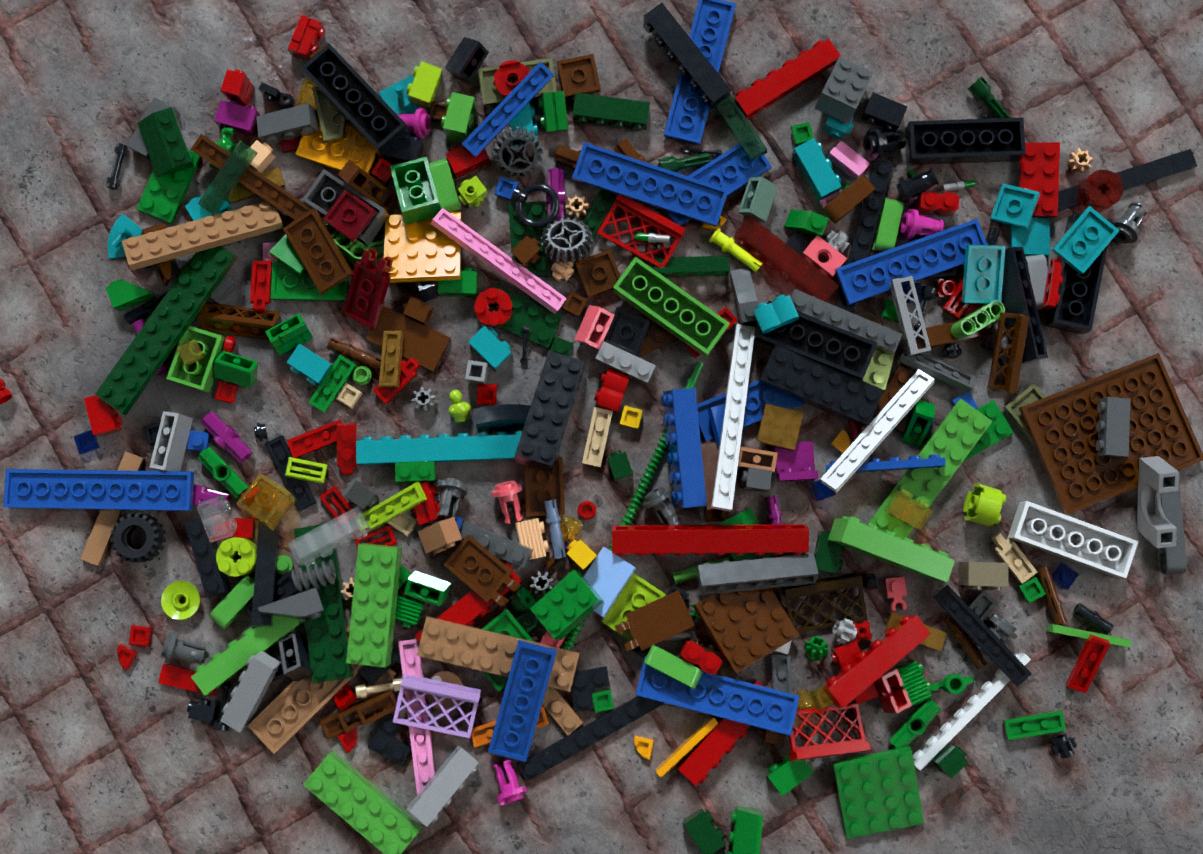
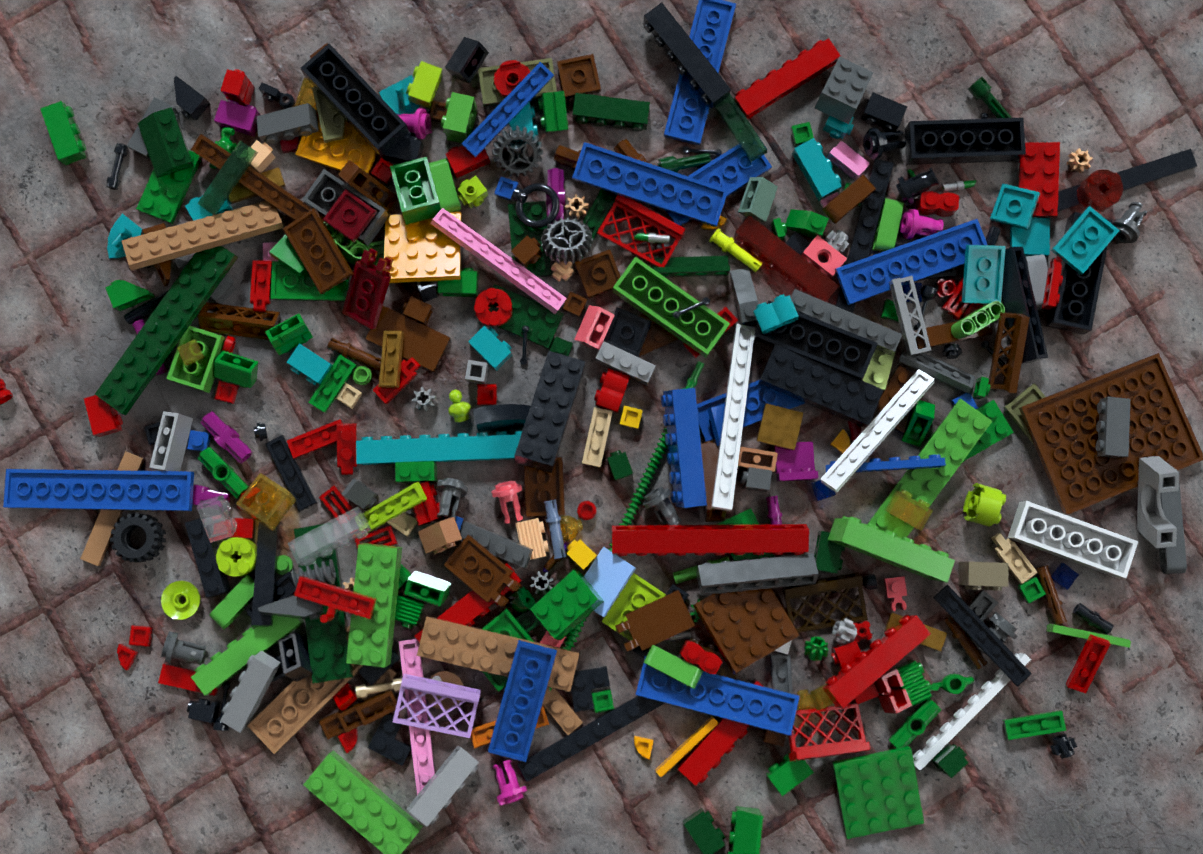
(64, 132): none -> green brick
(86, 442): clear blue tile -> none
(189, 100): none -> black slope
(303, 477): lime tile -> none
(306, 37): red brick -> none
(334, 598): none -> red plate
(705, 302): none -> black hinge
(778, 228): none -> green plate
(981, 388): none -> green plate

